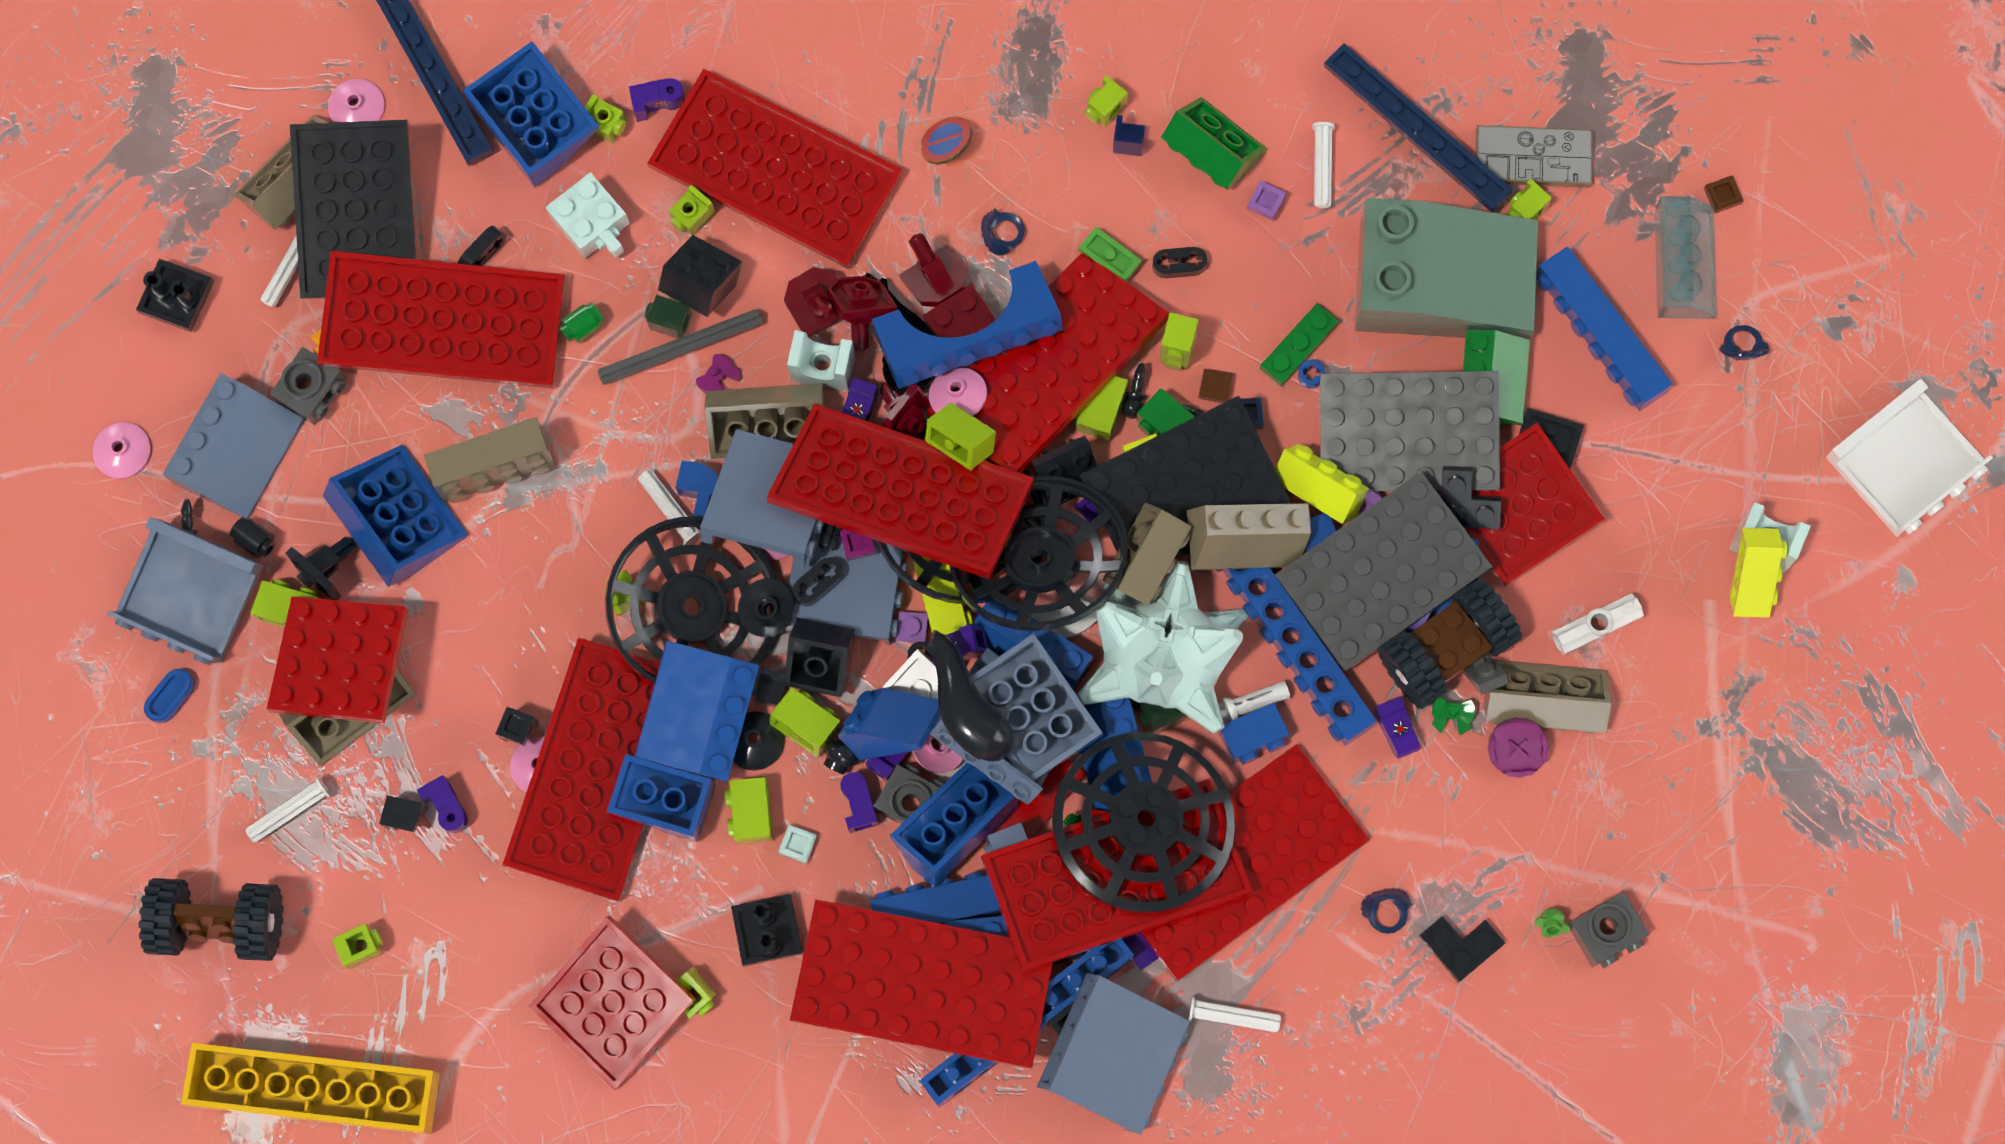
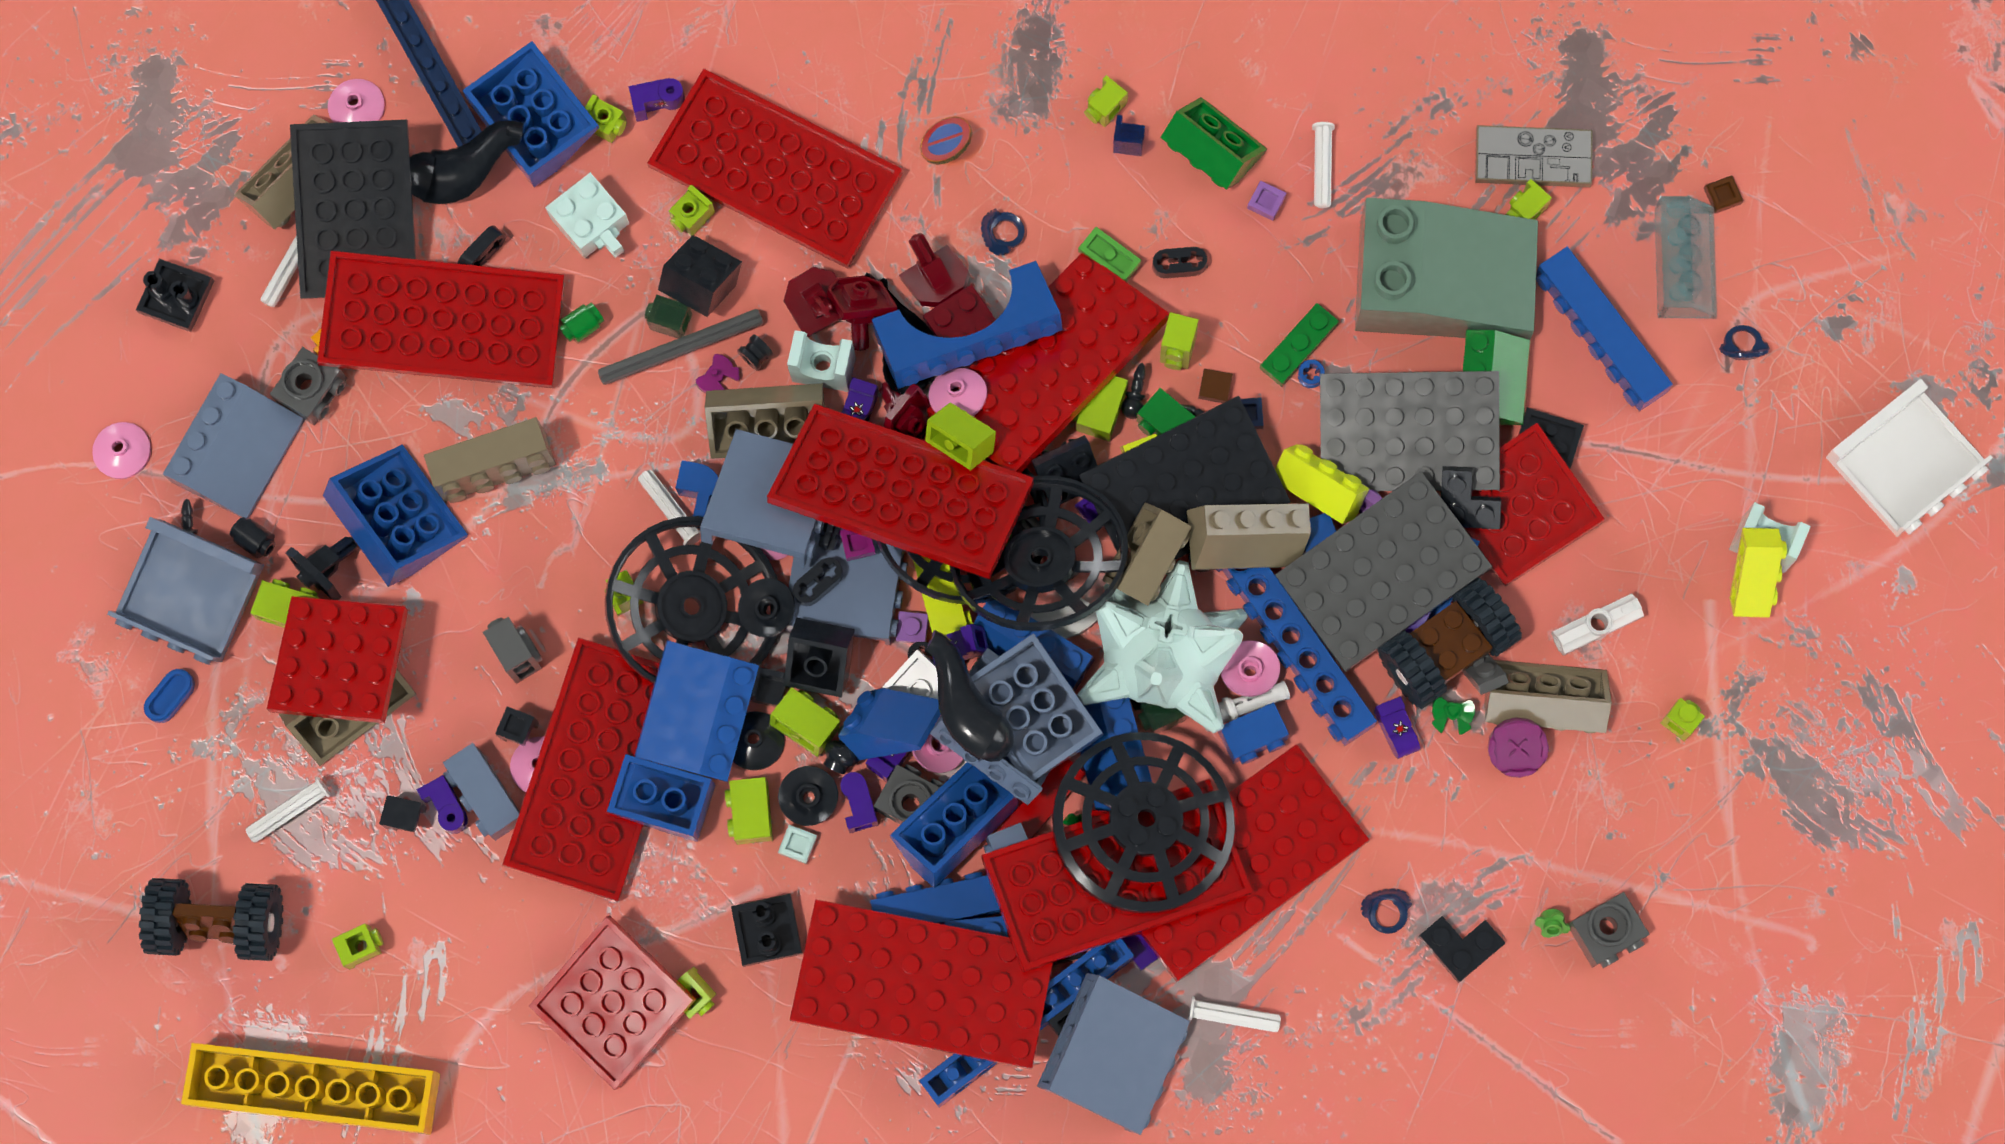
(459, 171): none -> black animal
(481, 792): none -> sand blue brick
(513, 648): none -> dark grey brick
(755, 352): none -> black wheel
(804, 781): none -> black dish
(1252, 656): none -> bright pink dish
(1418, 128): dark blue plate -> none
(1683, 718): none -> lime brick

